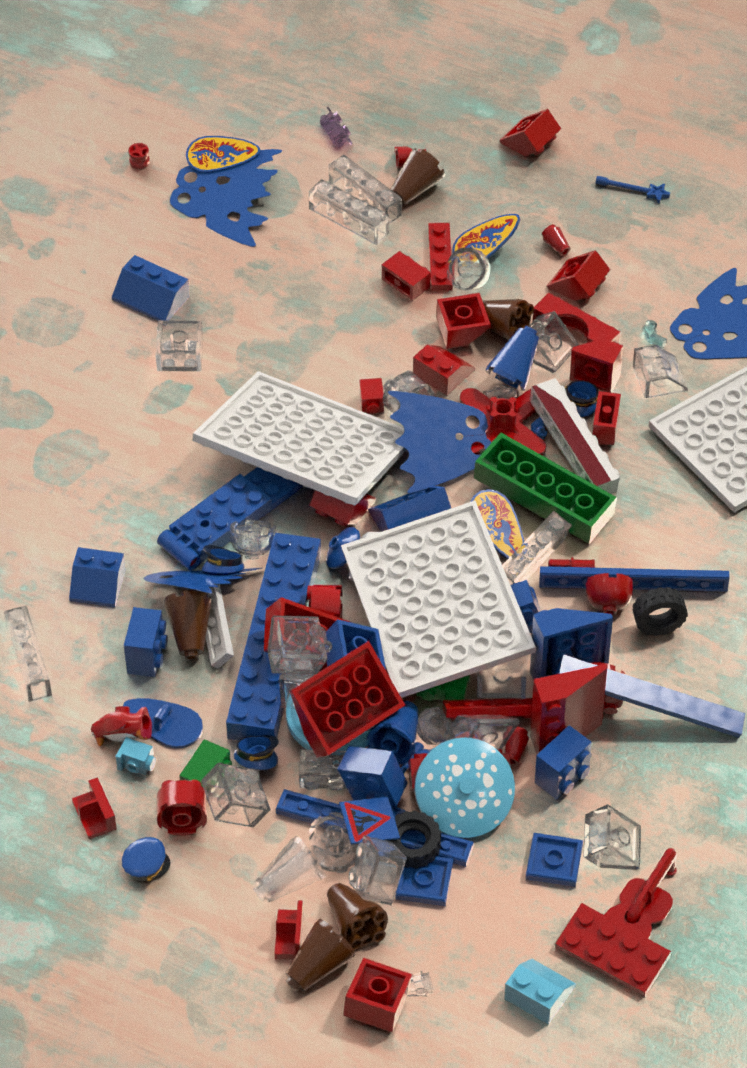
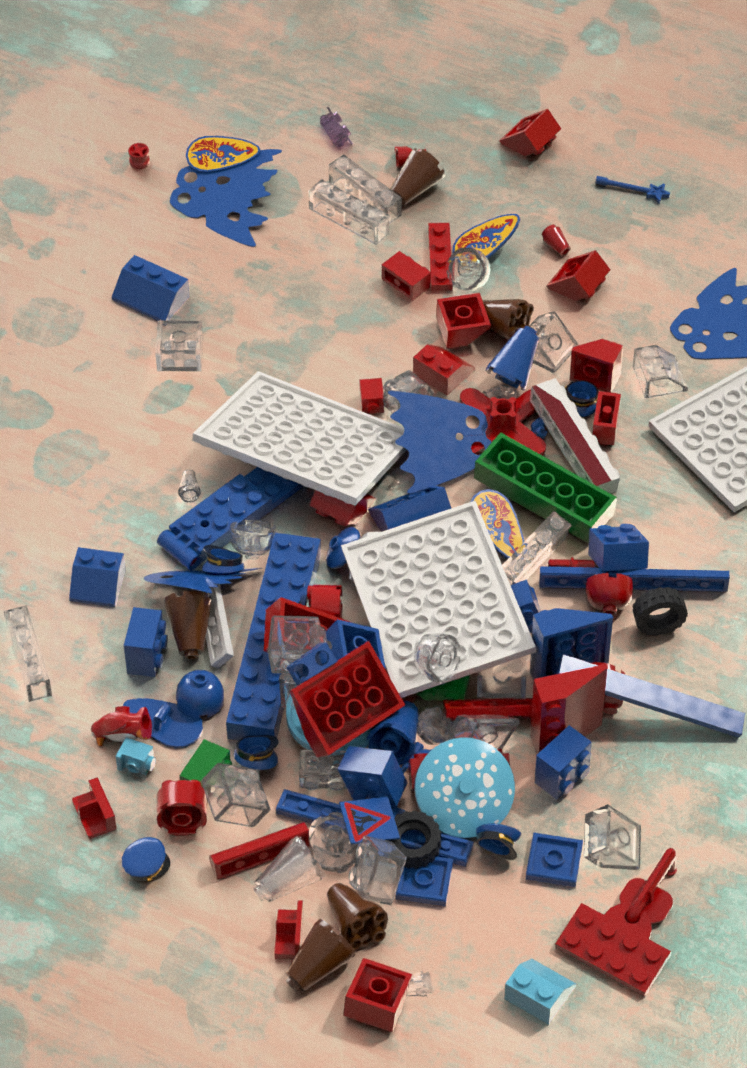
(189, 488): none -> clear cone
(199, 694): none -> blue cylinder
(255, 851): none -> red brick
(311, 663): none -> blue leg
(437, 657): none -> clear cylinder
(498, 839): none -> blue piece
(516, 745): red cone -> none
(576, 319): red arch -> none
(618, 547): none -> blue brick
(651, 336): clear light blue arm -> none

